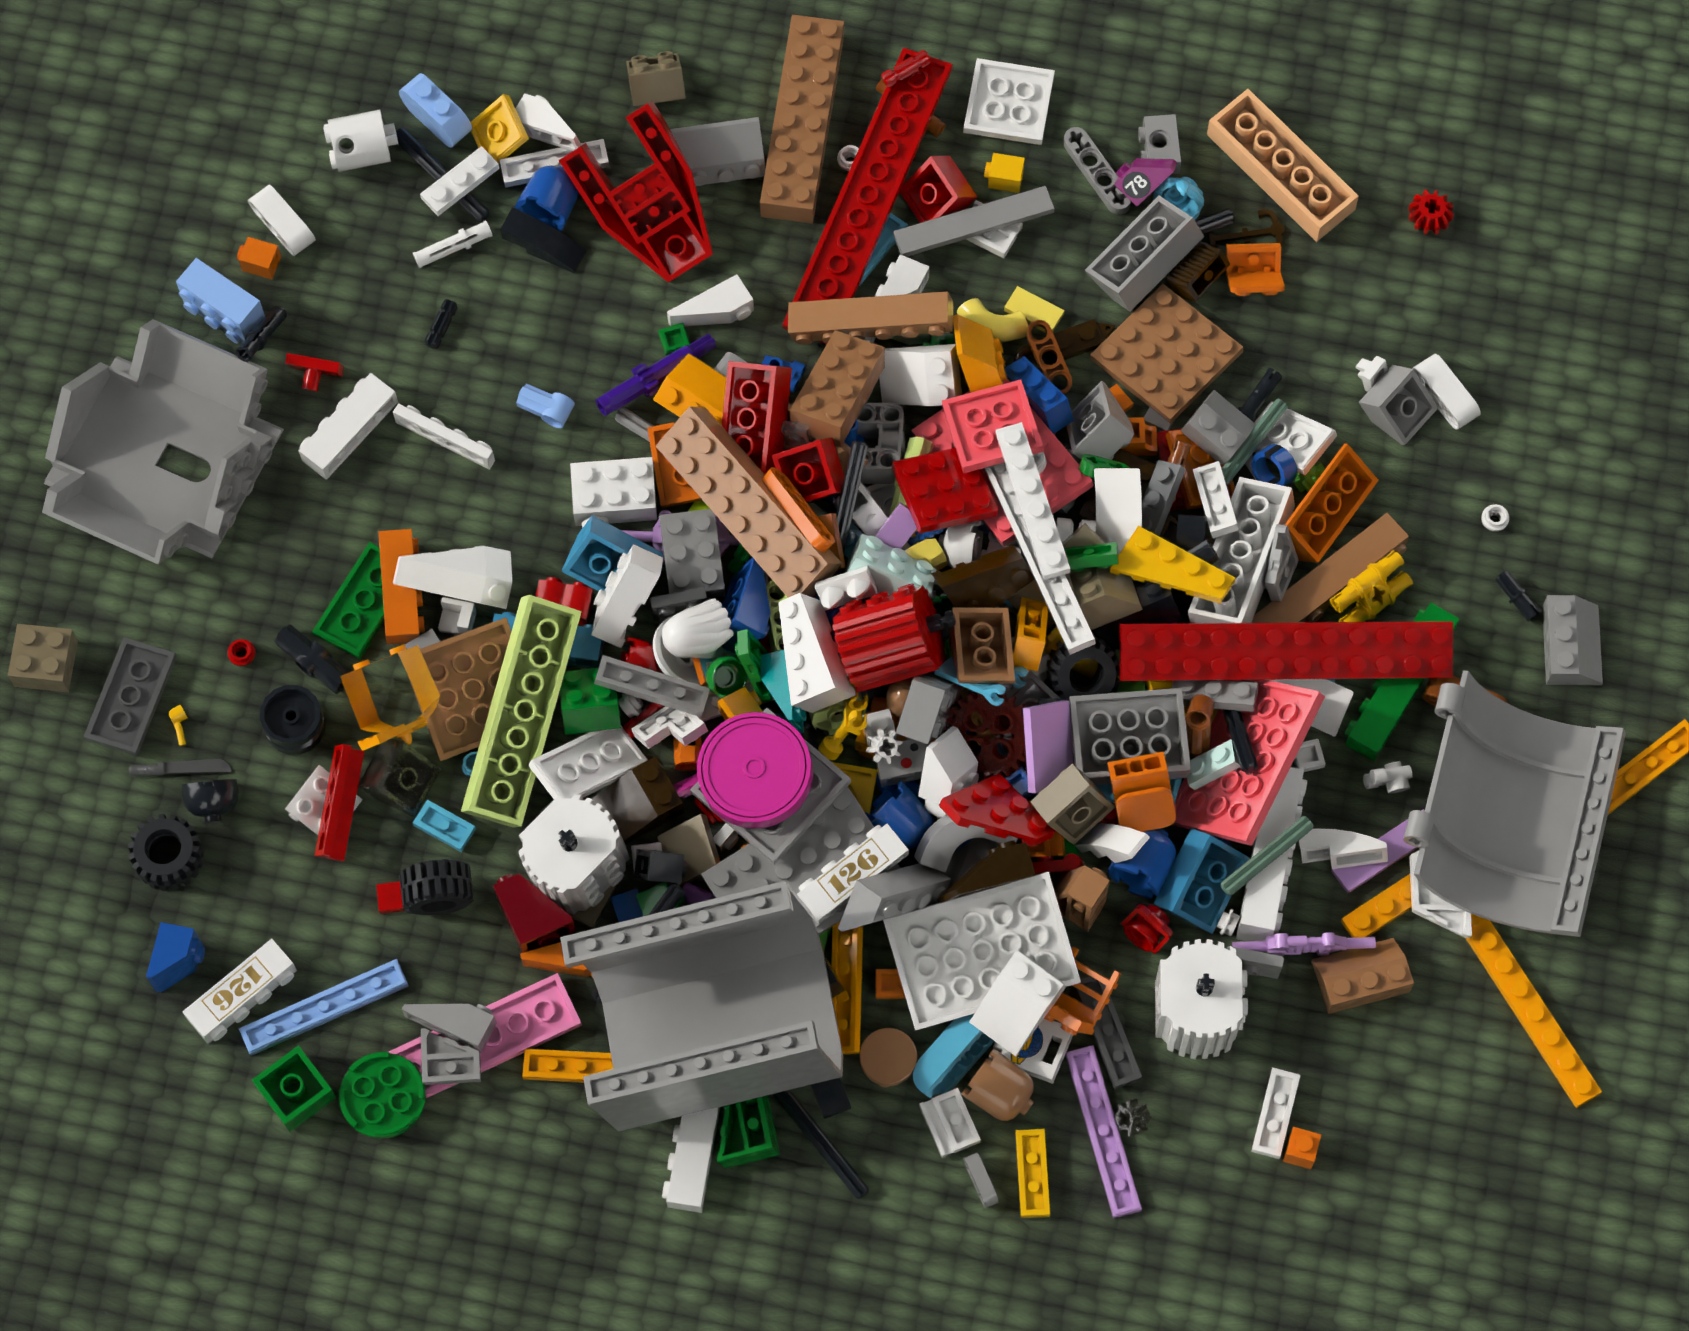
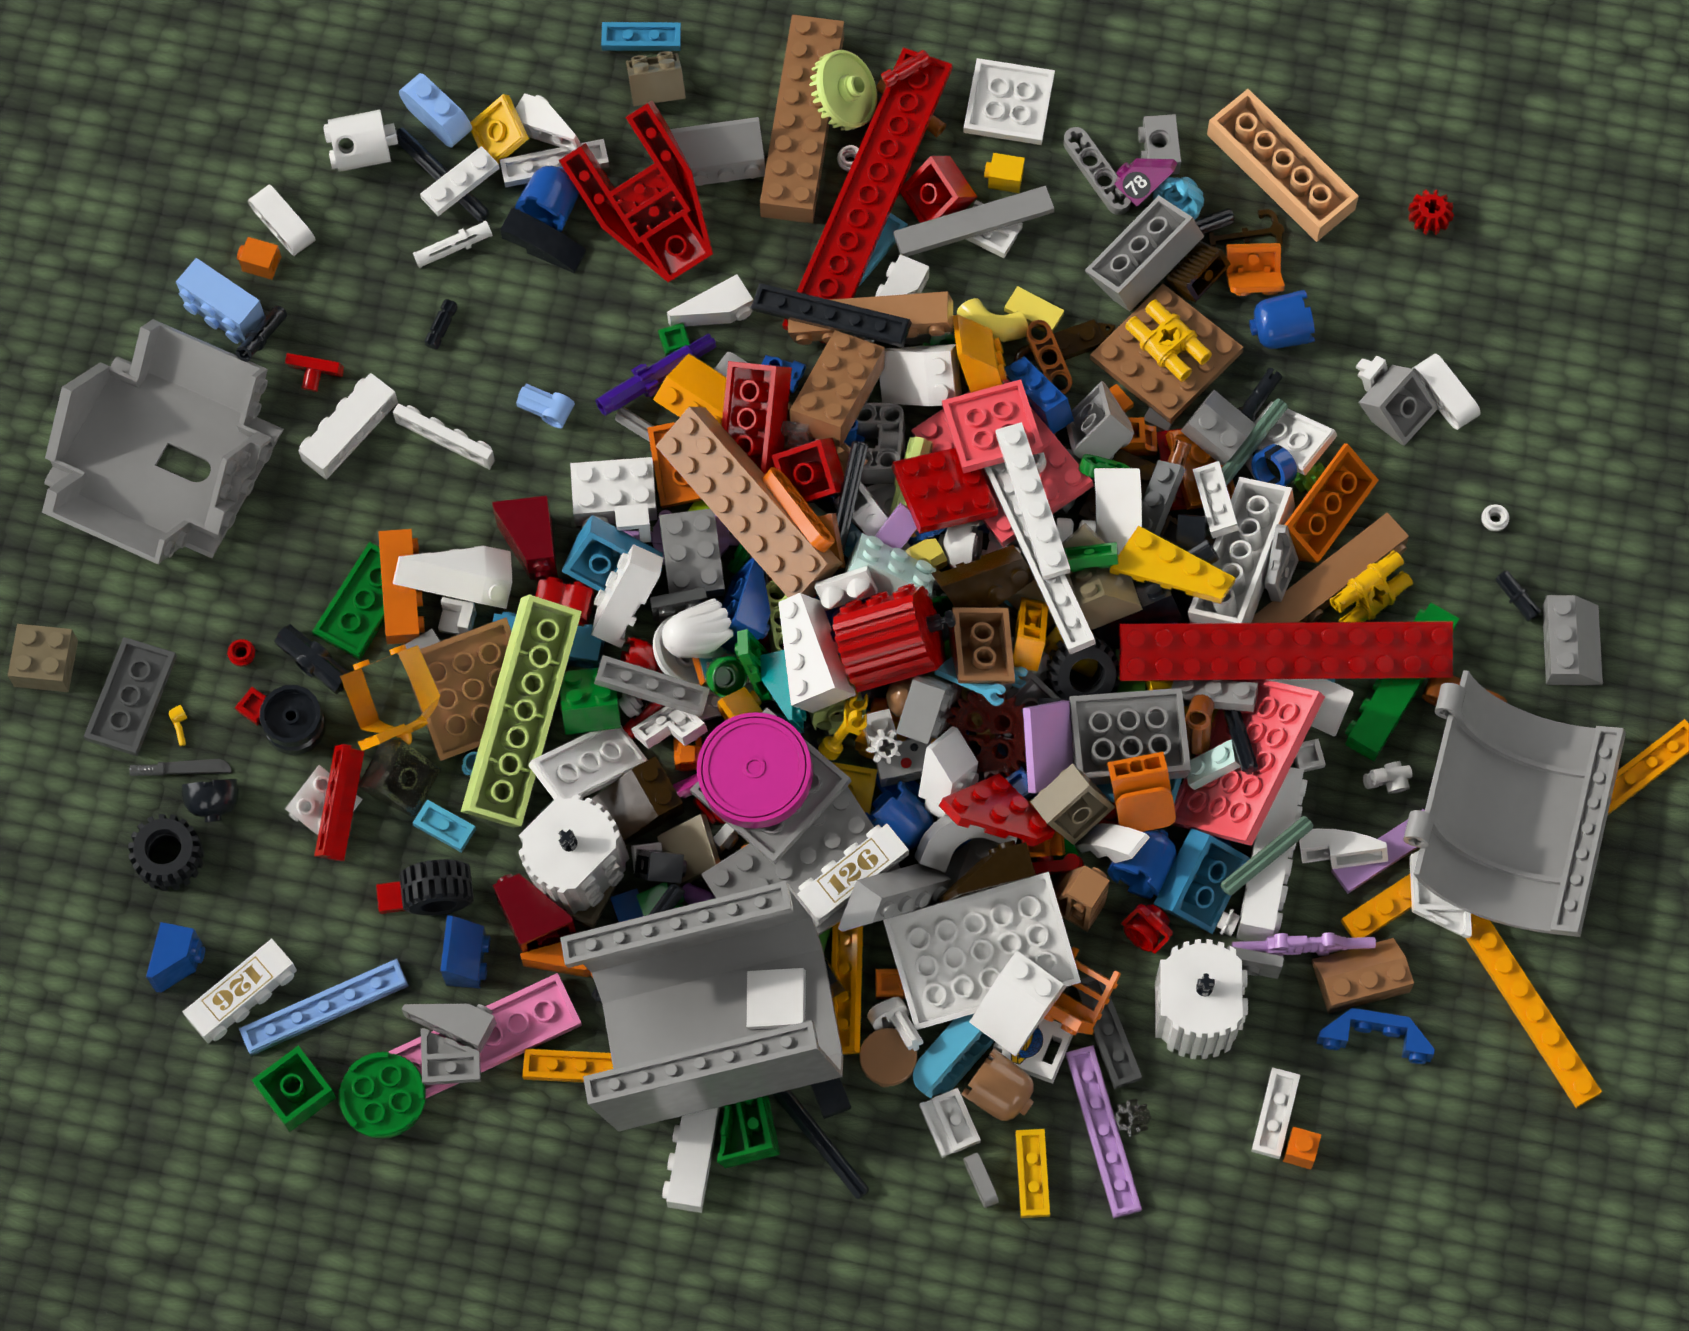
(250, 705): none -> red tile
(464, 953): none -> blue slope
(529, 533): none -> dark red slope
(634, 517): none -> white panel
(641, 36): none -> dark azure plate
(775, 998): none -> white tile
(831, 315): none -> black tile
(844, 89): none -> yellowish green wheel
(895, 1014): none -> white piece
(1166, 351): none -> yellow pin
(1283, 321): none -> blue cylinder
(1415, 1044): none -> blue slope

